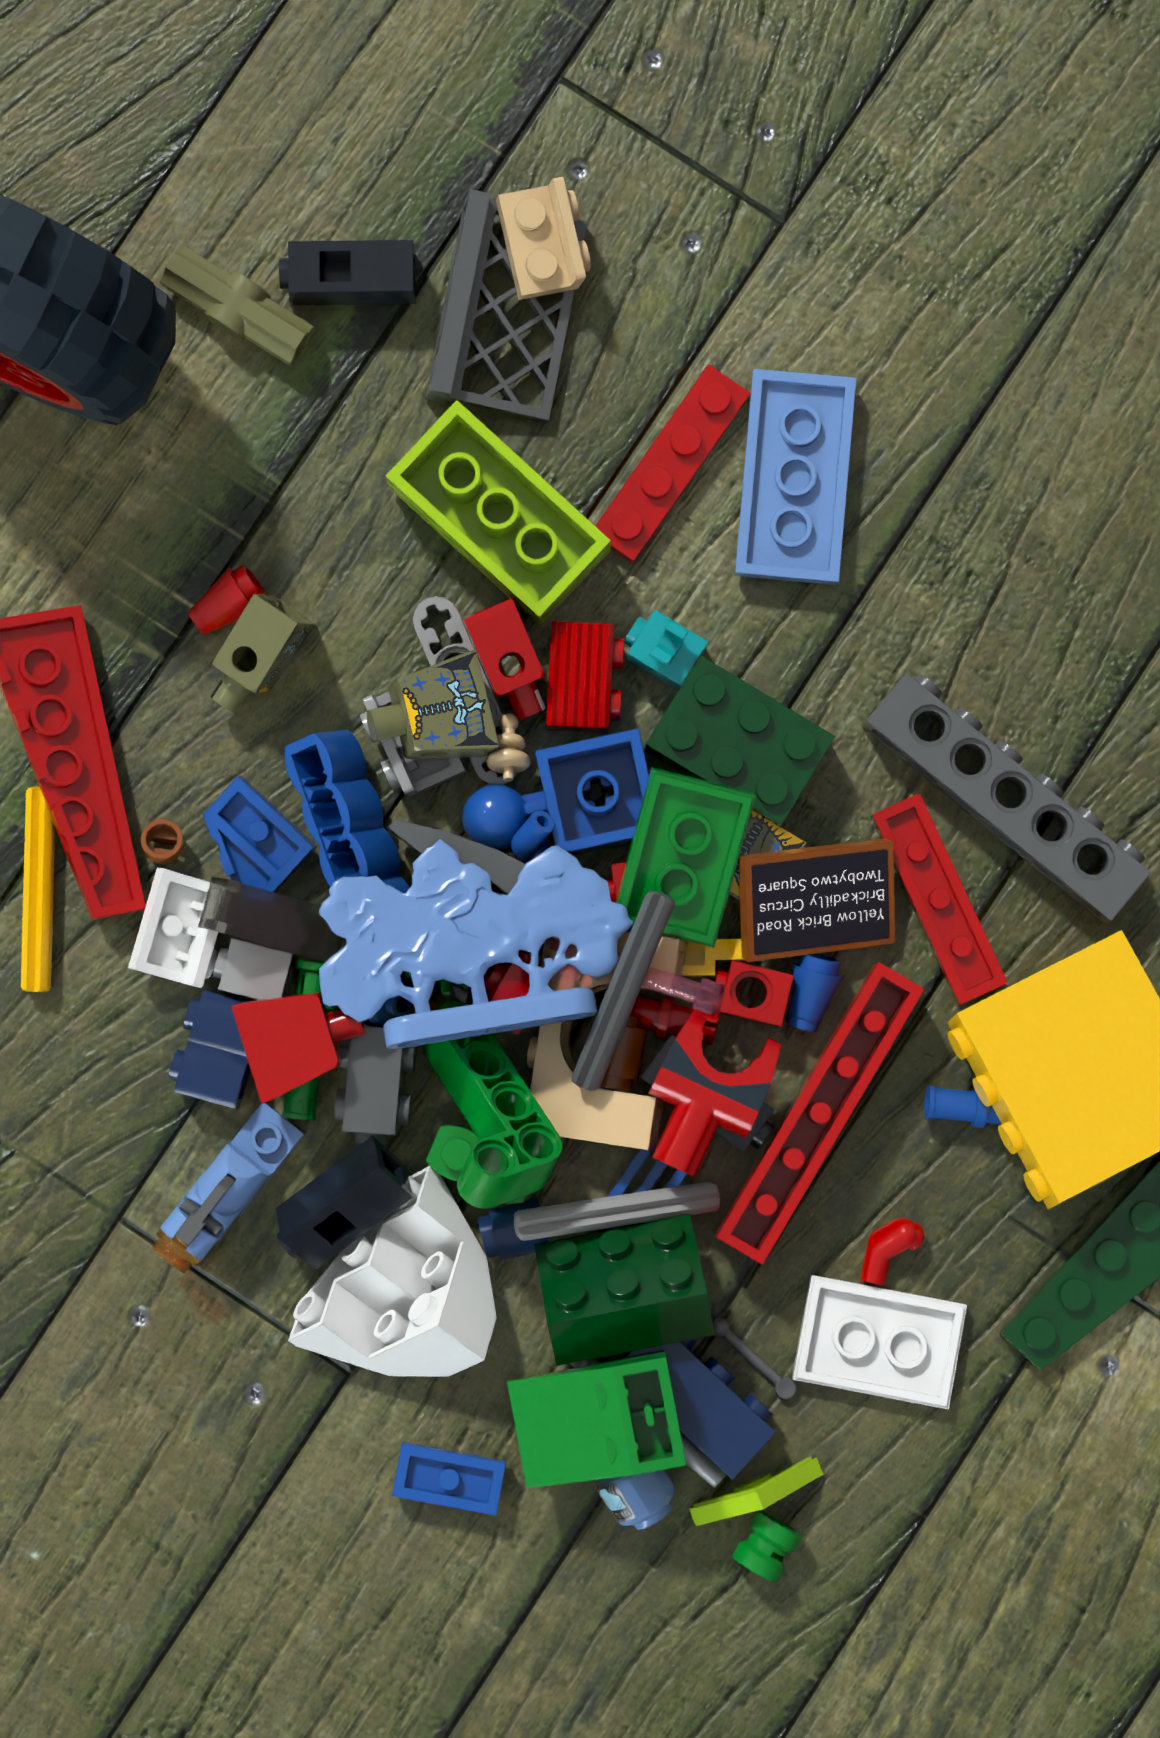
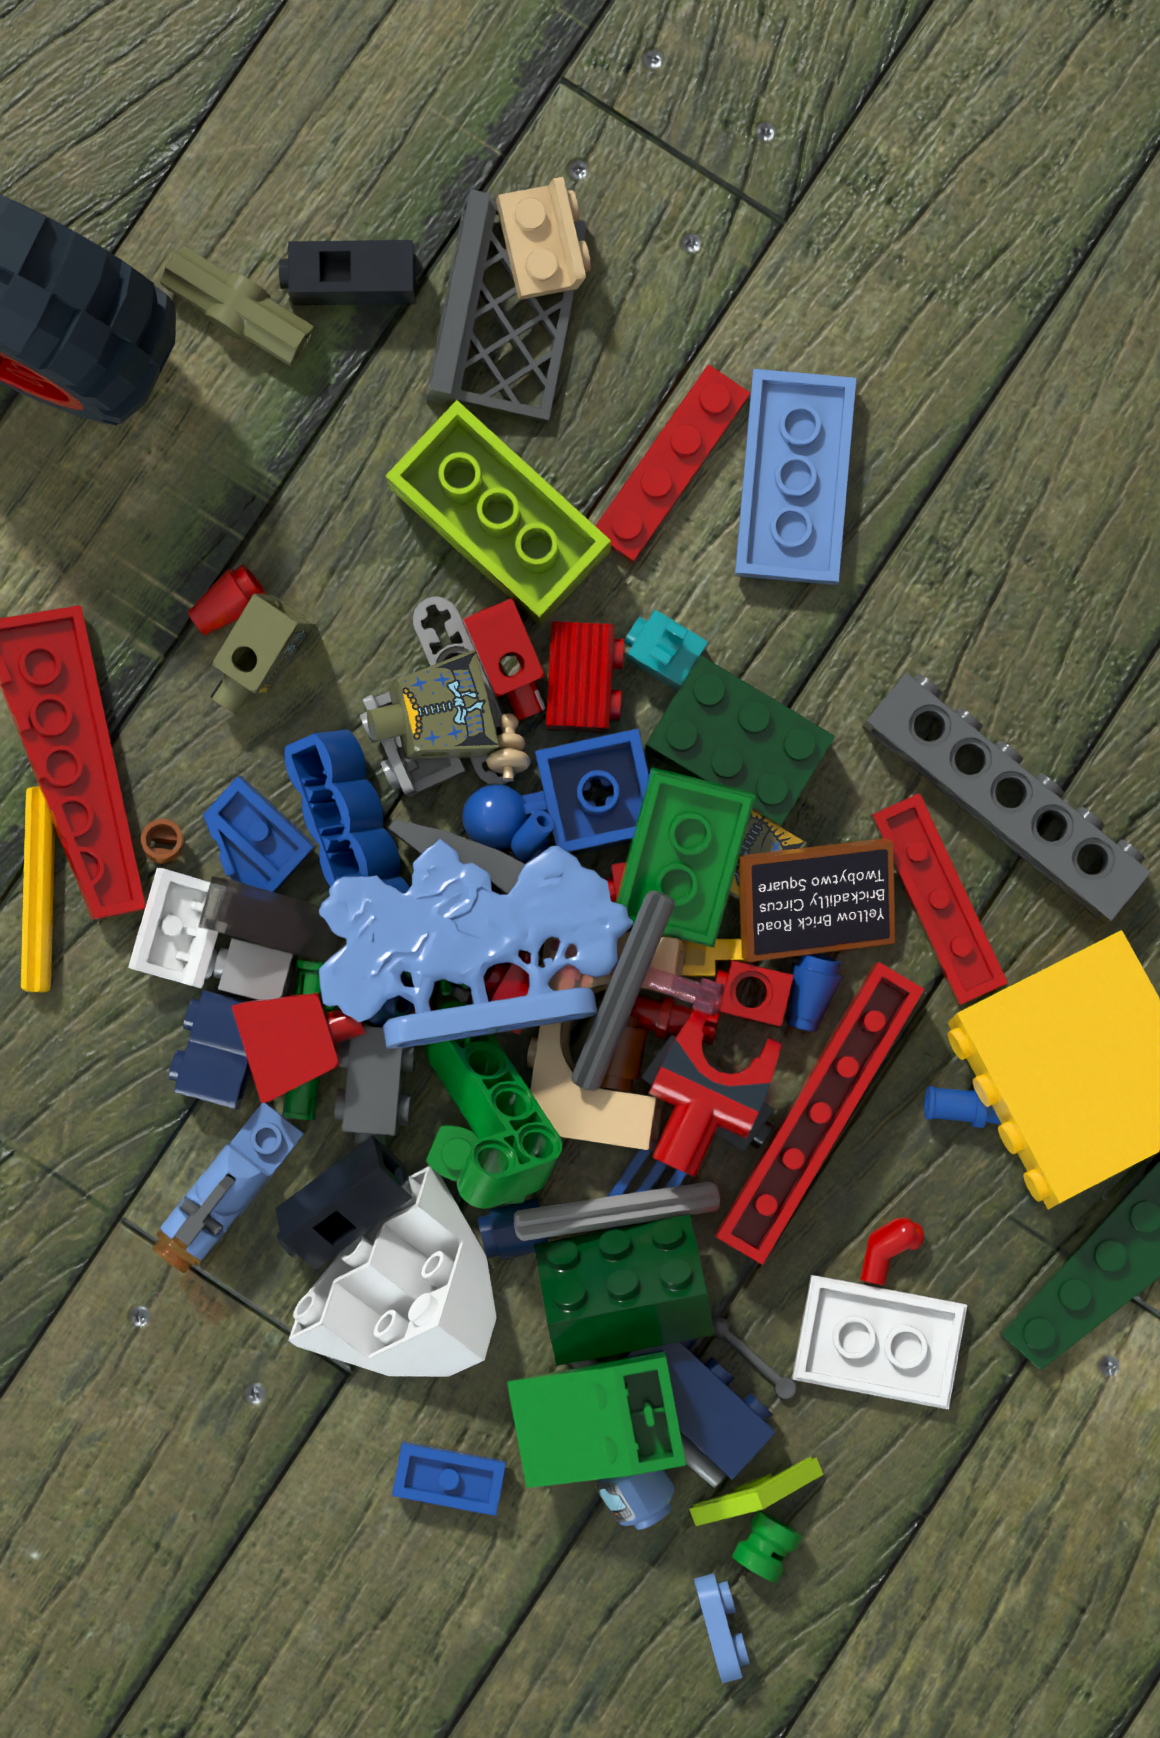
(727, 1648): none -> medium blue plate

